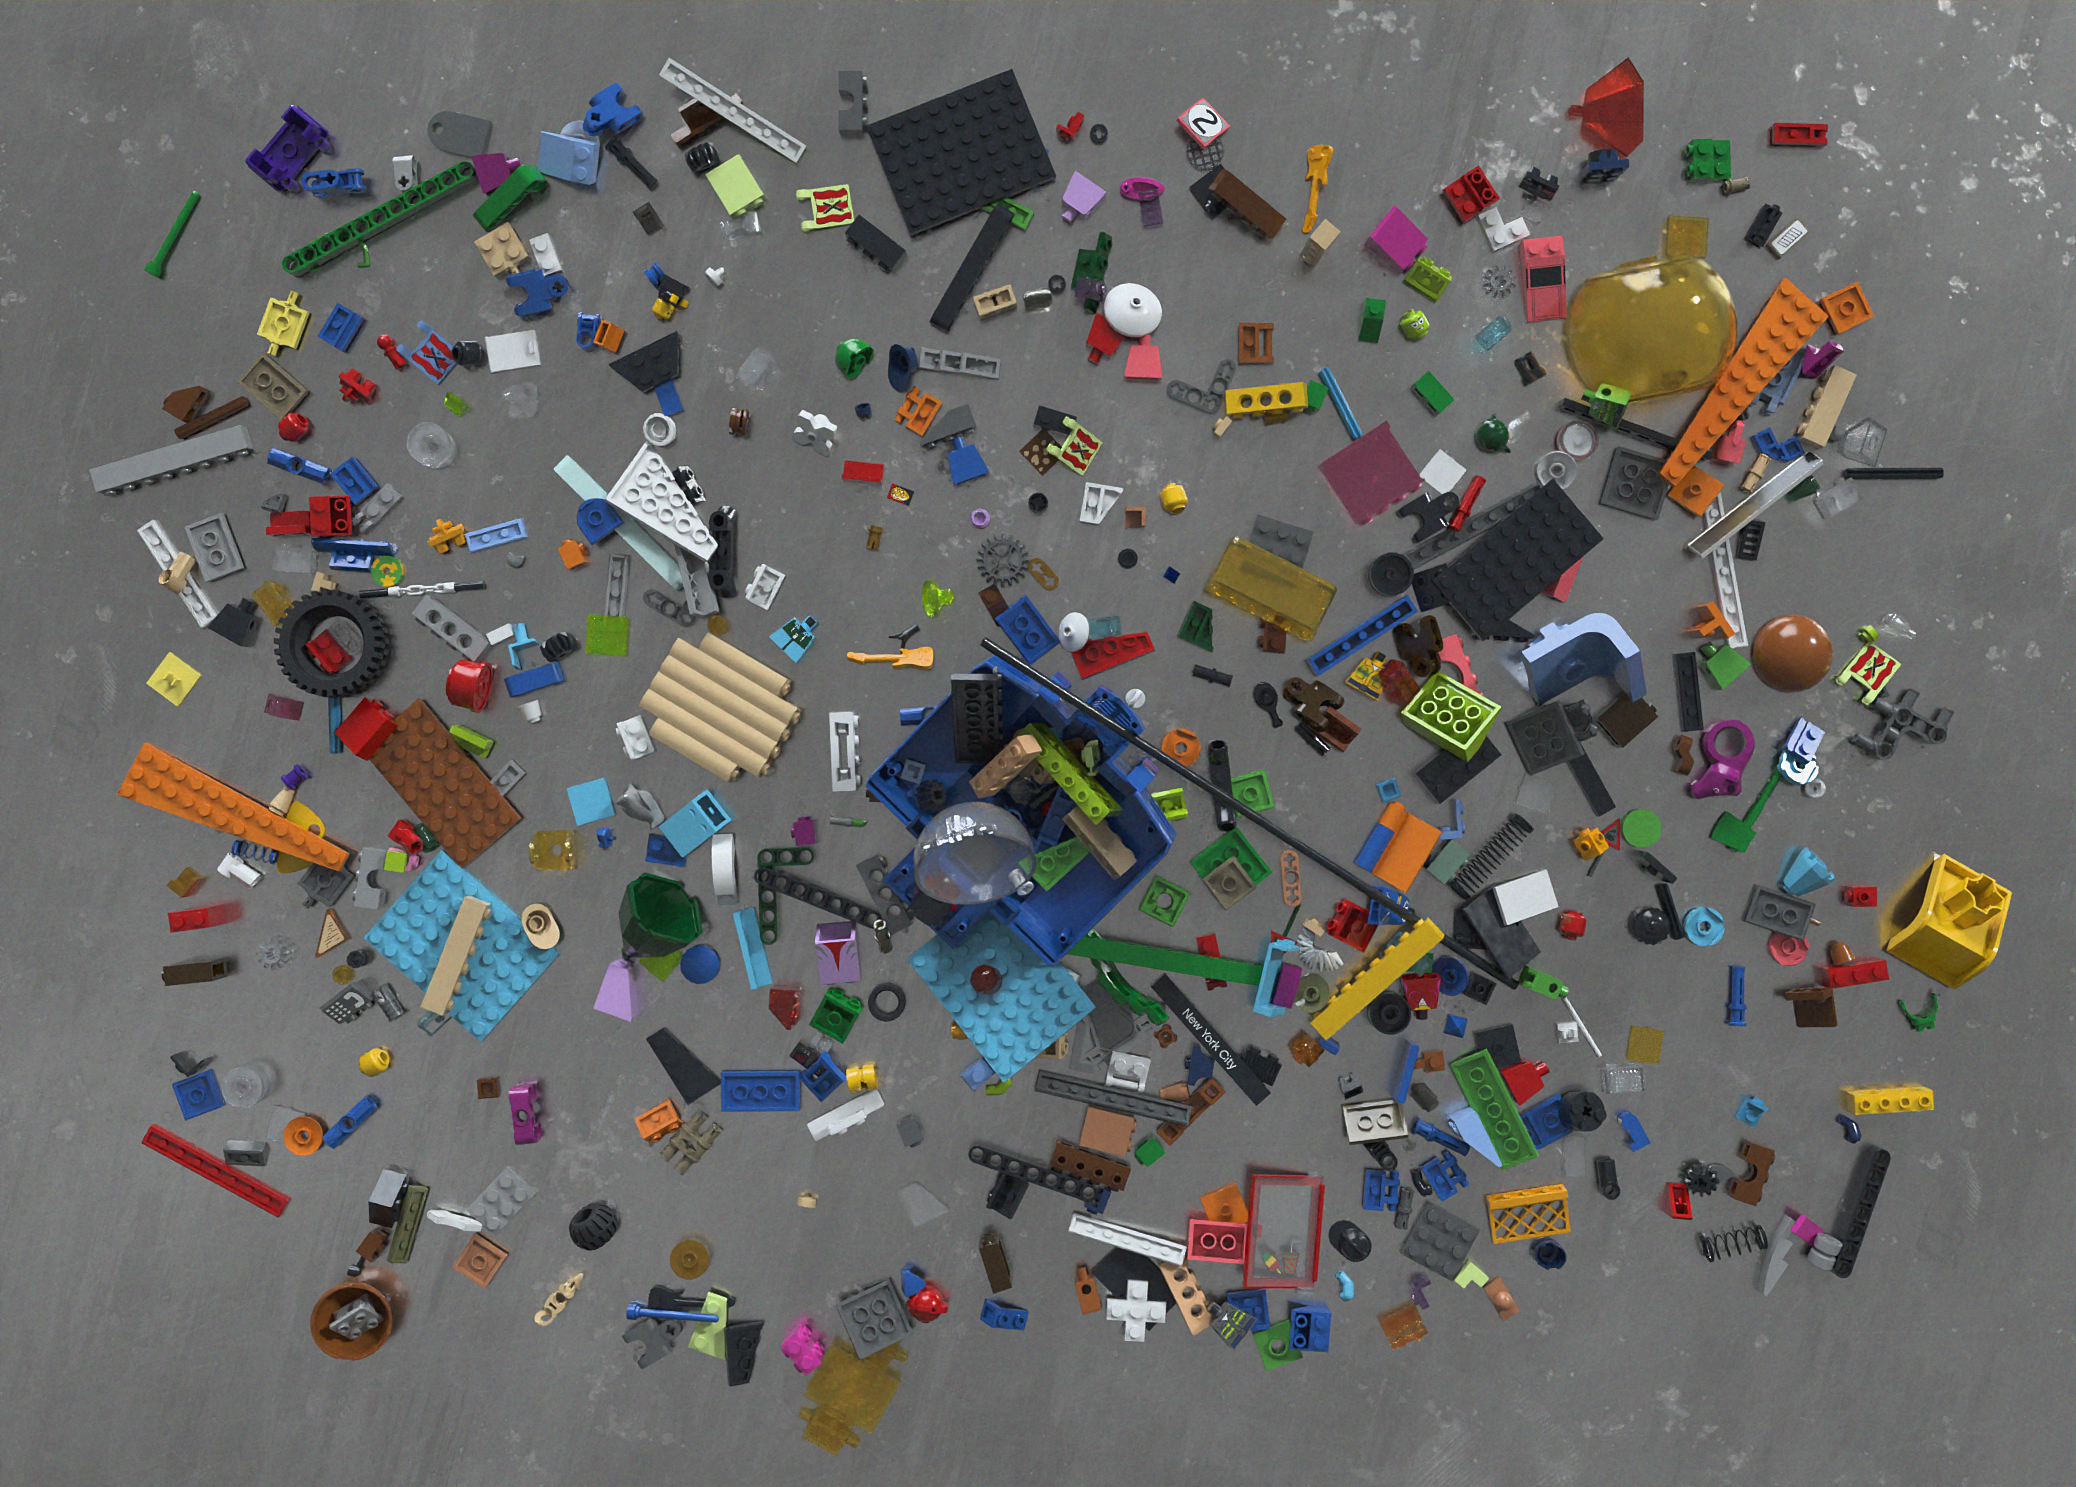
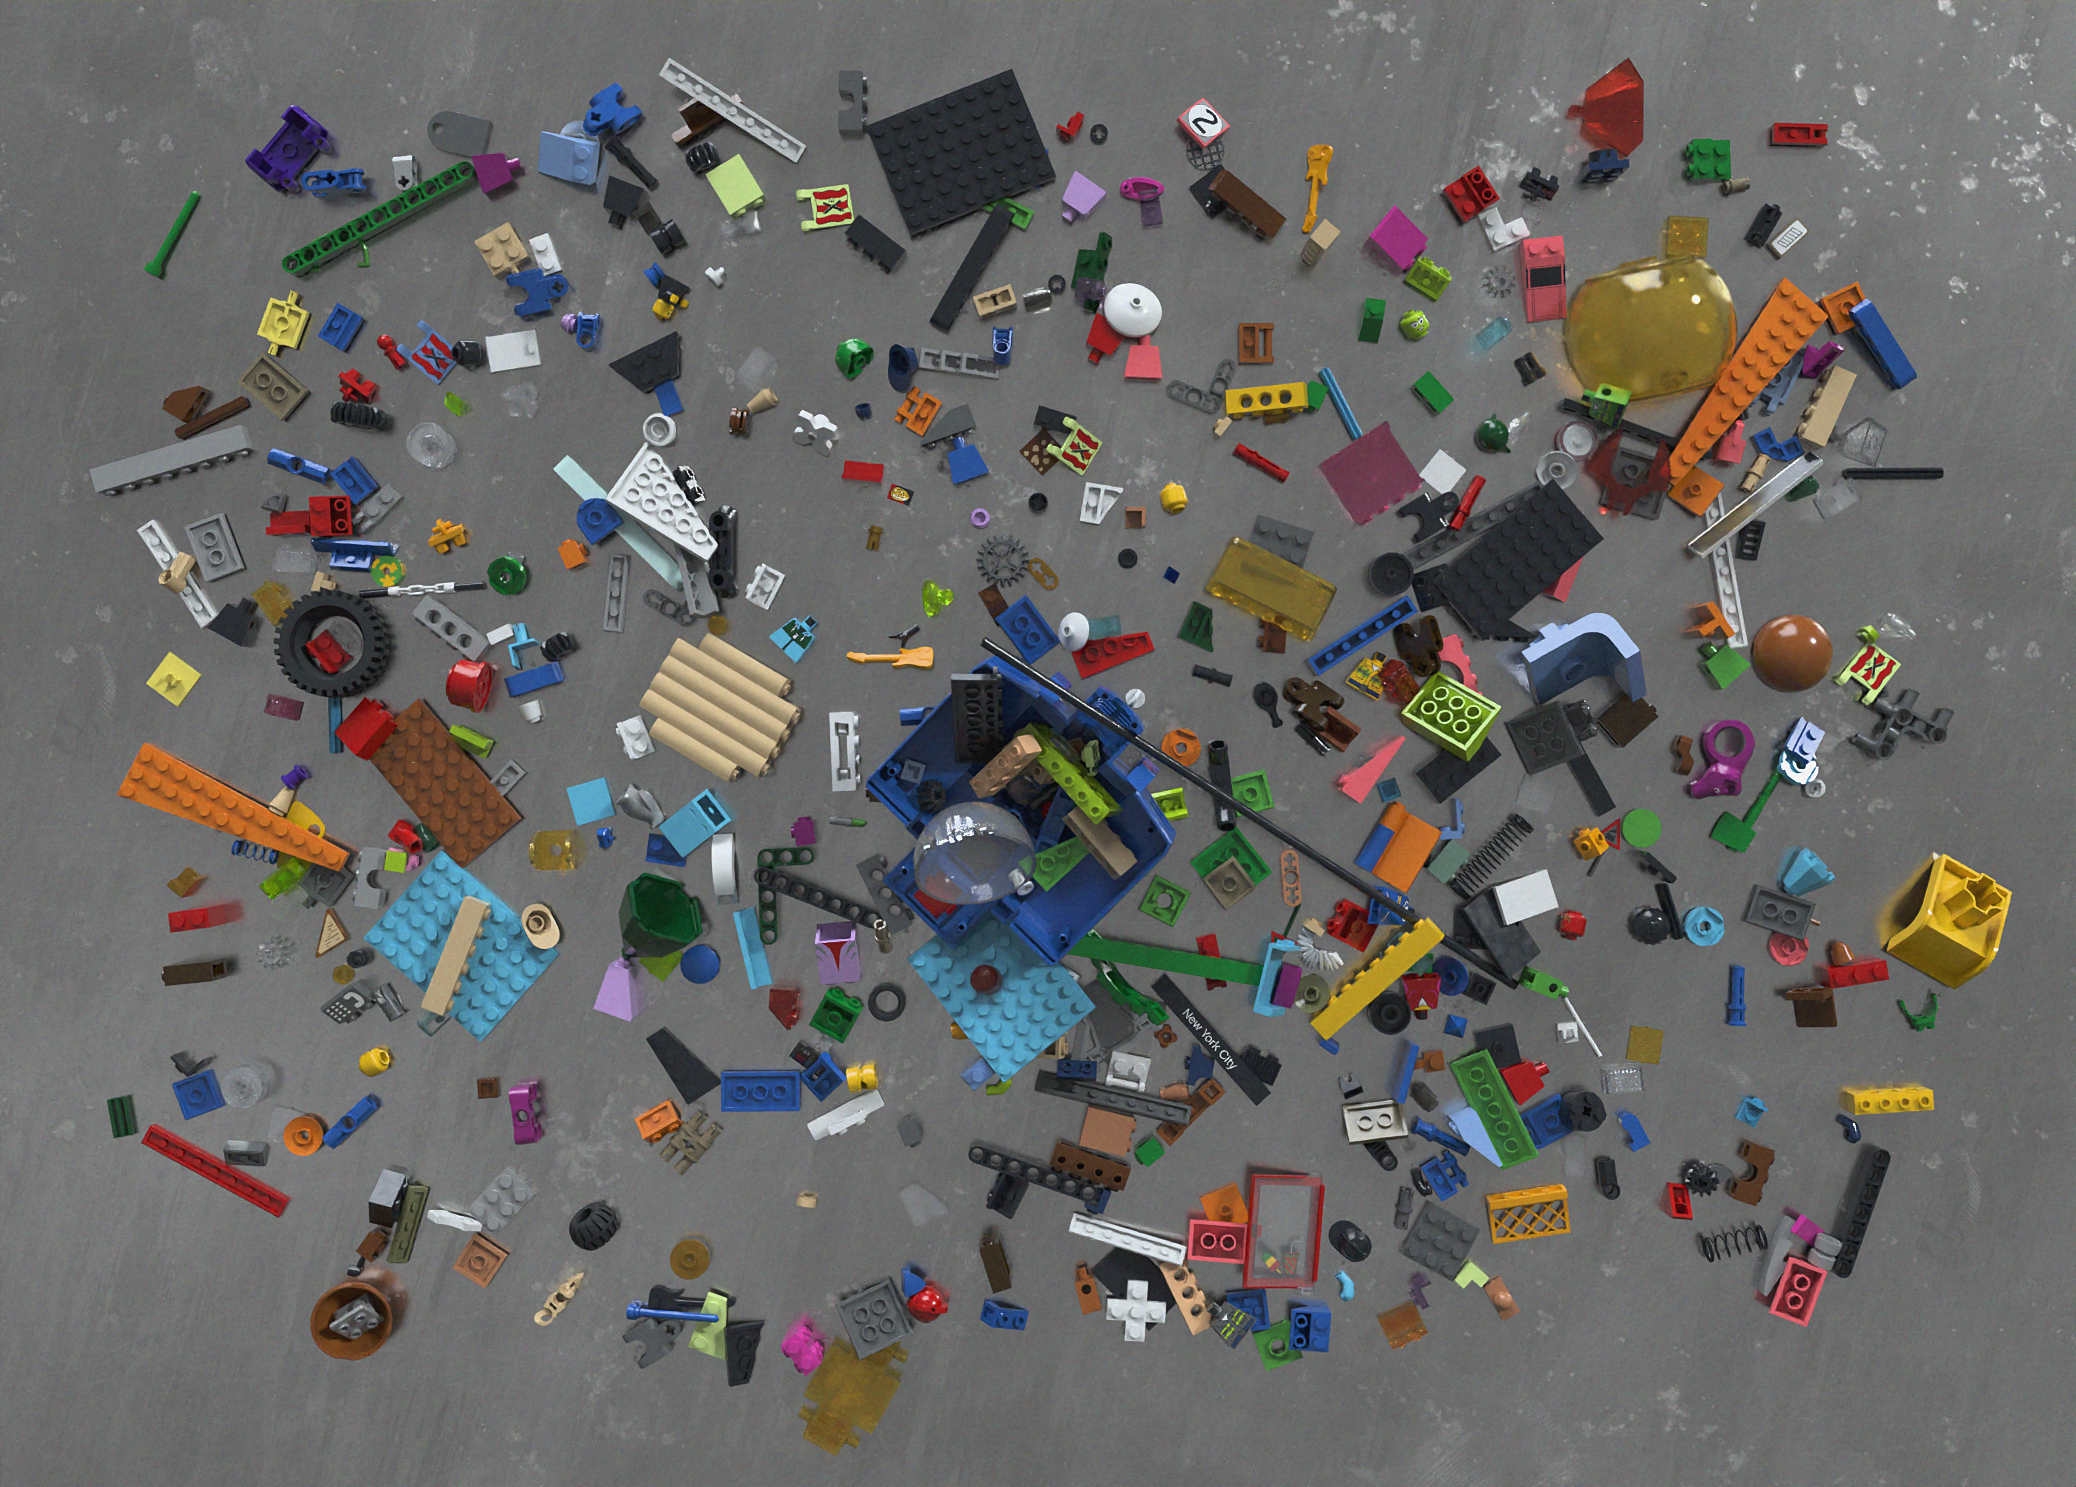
(113, 1116): none -> dark green tile
(234, 868): white piece -> none
(283, 877): none -> clear neon green brick
(293, 427): red head -> none
(357, 416): none -> black gear
(495, 535): light blue tile -> none
(509, 195): green beam -> none
(515, 570): none -> green tile
(569, 323): none -> lavender plate
(606, 635): clear neon green hinge -> none
(608, 336): orange piece -> none
(622, 199): none -> black torso
(667, 236): none -> black wheel
(763, 400): none -> tan cone
(930, 910): black brick -> none
(1002, 345): none -> blue piece
(1066, 749): none -> clear piece
(1077, 1070): none -> dark blue bracket
(1260, 462): none -> red pin
(1306, 1050): clear orange brick -> none
(1361, 779): none -> coral slope
(1374, 1190): blue plate -> none
(1550, 1254): dark blue hair -> none
(1602, 464): none -> clear red piece
(1688, 691): black tile -> none
(1798, 1291): none -> coral slope
(1861, 896): red brick -> none
(1882, 344): none -> blue beam

